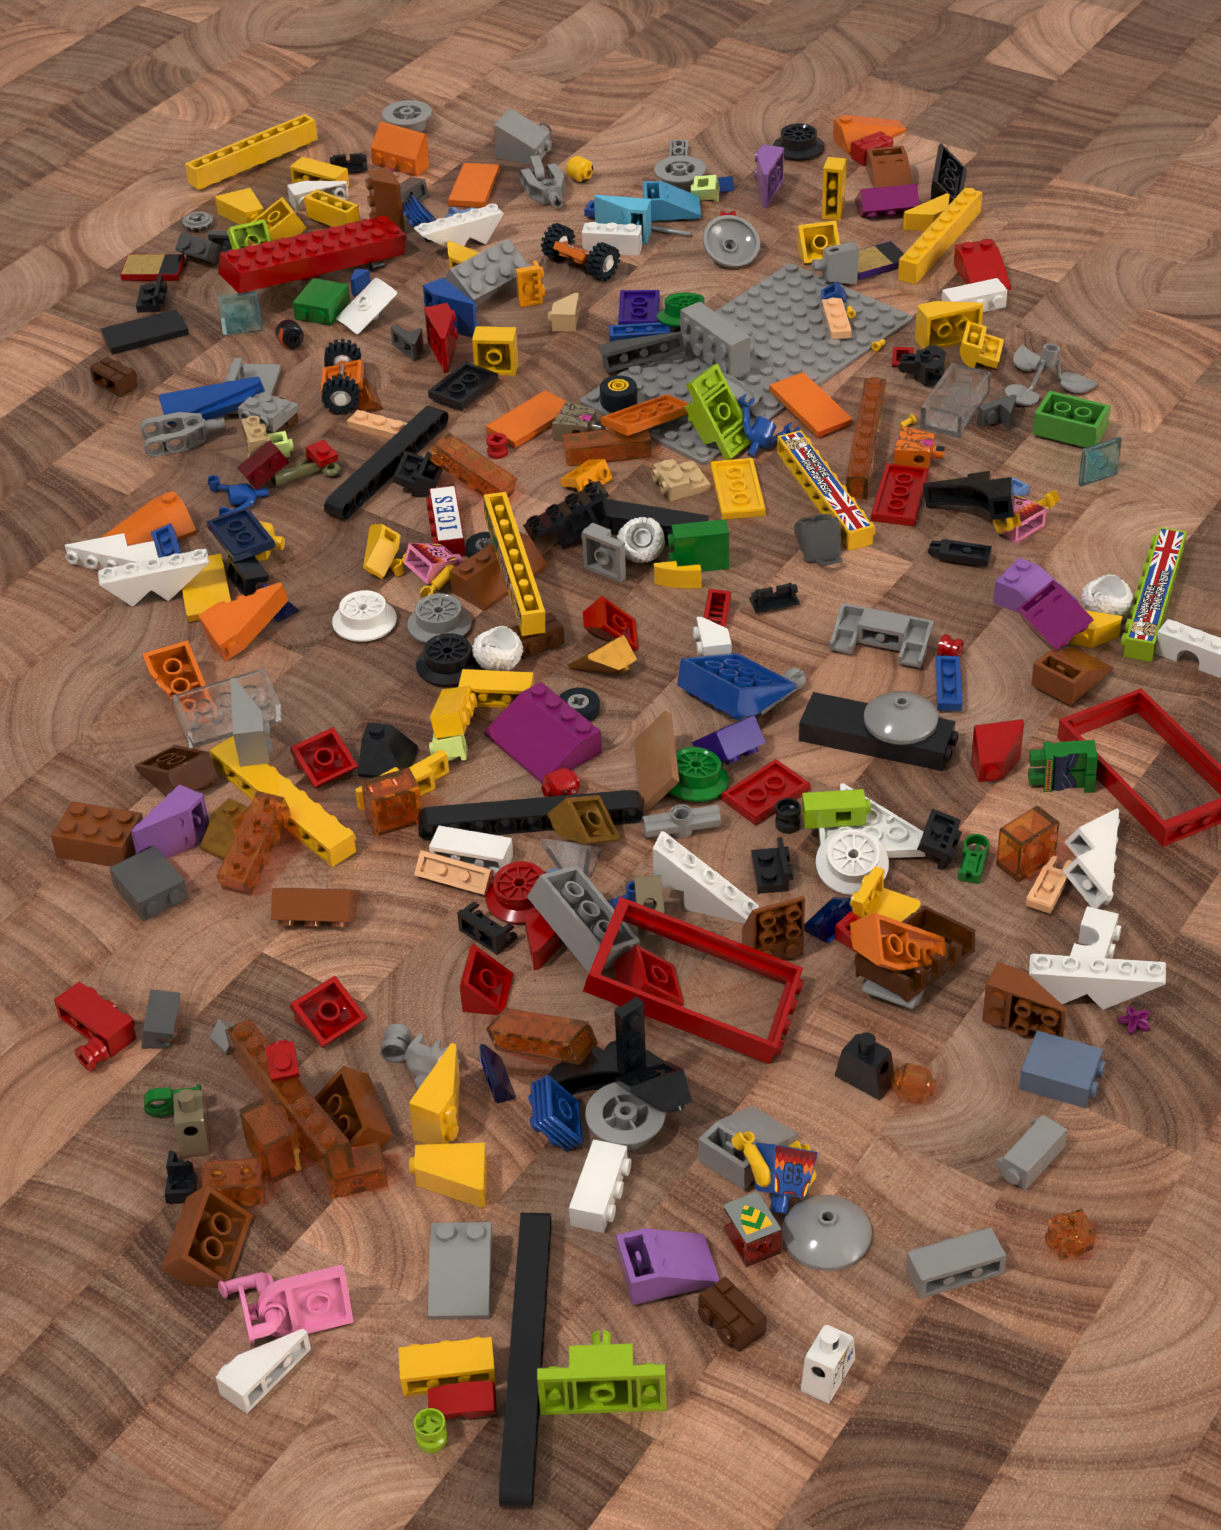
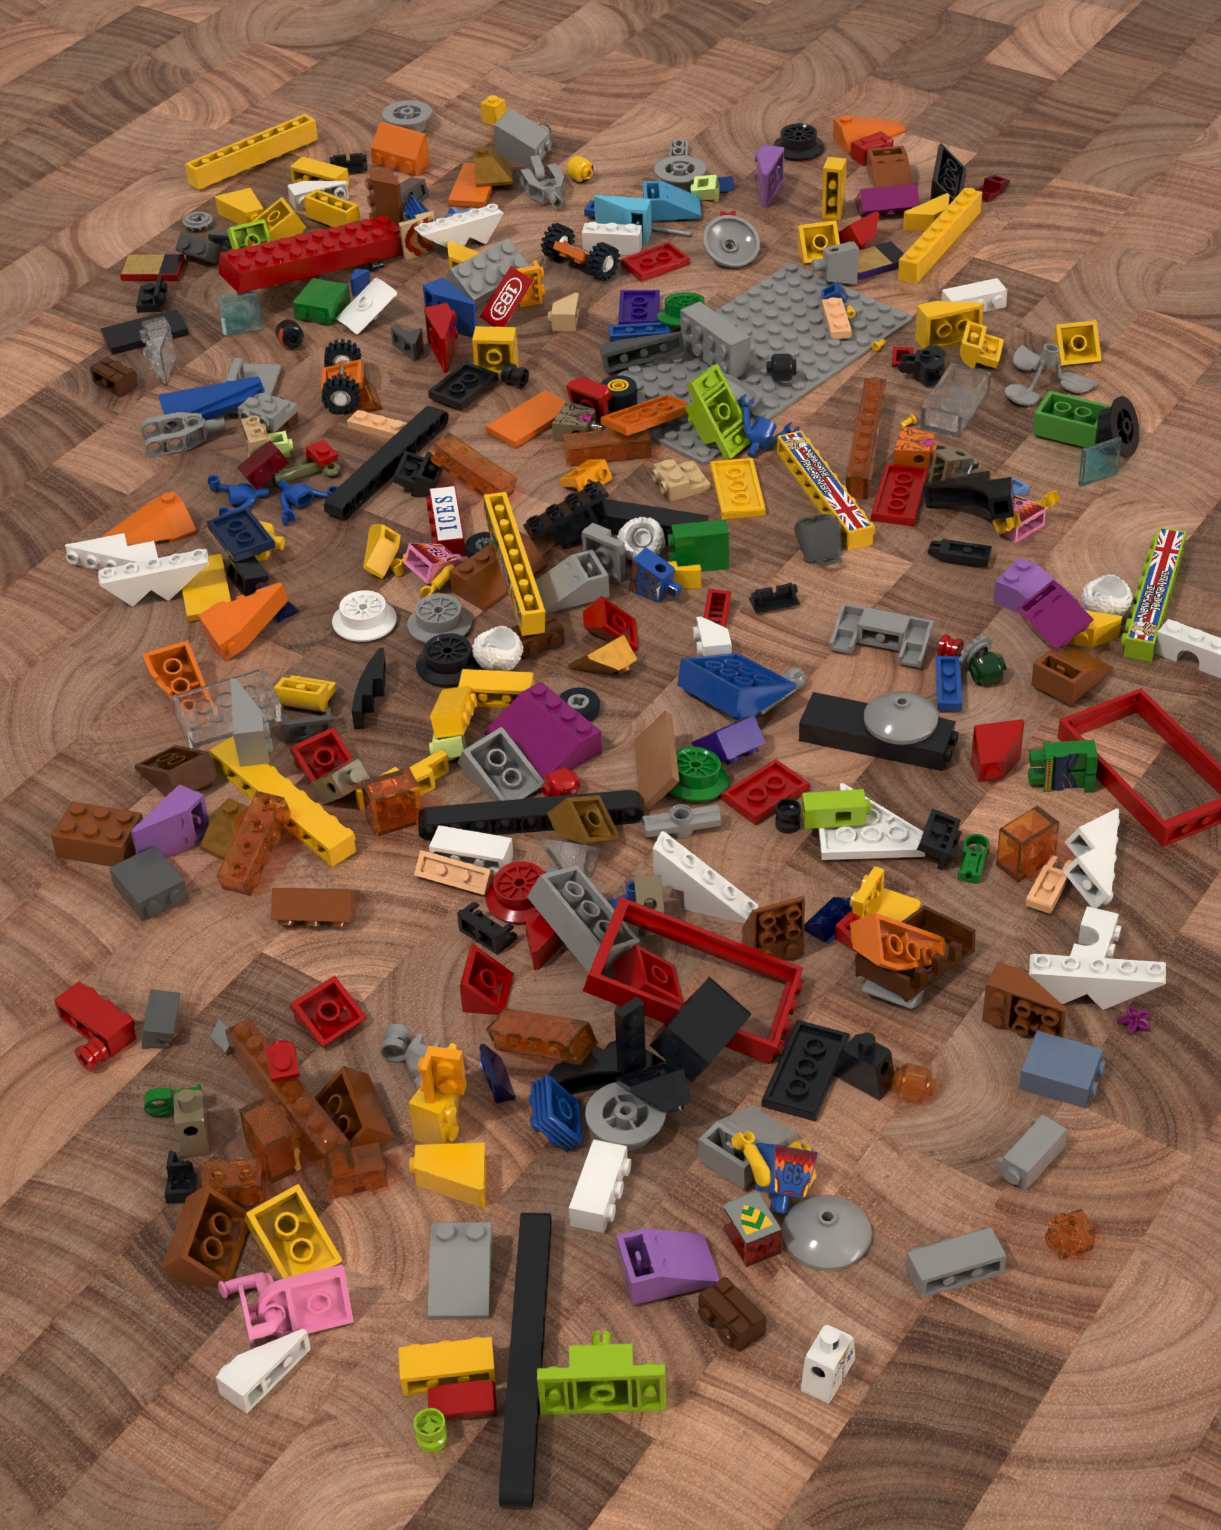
(159, 347): none -> clear slope
(166, 541): blue plate -> none
(291, 1234): none -> yellow slope
(300, 496): none -> blue piece
(304, 728): none -> dark grey hinge
(305, 692): none -> yellow brick
(344, 778): none -> dark tan torso
(369, 686): none -> black slope
(384, 749): black slope -> none
(412, 242): none -> slope
(442, 1071): none -> light orange bracket
(491, 168): none -> pearl gold slope
(492, 109): none -> yellow brick
(497, 445): red wheel -> none
(500, 768): none -> light grey slope
(506, 298): none -> red sticker
(514, 375): none -> black wheel
(573, 582): none -> light grey slope
(590, 394): none -> red slope
(653, 577): none -> blue torso
(655, 261): none -> red tile
(700, 1029): none -> black slope
(771, 868): black bracket -> none
(781, 367): none -> black head
(805, 1070): none -> black tile
(810, 404): orange tile -> none
(847, 858): white piece -> none
(860, 231): none -> red slope
(951, 464): none -> dark tan torso
(975, 648): none -> light grey gear
(980, 262): red slope -> none
(987, 669): none -> dark green head
(992, 187): none -> dark red slope
(997, 411): dark grey slope -> none
(1077, 343): none -> yellow slope
(1120, 421): none -> black piece

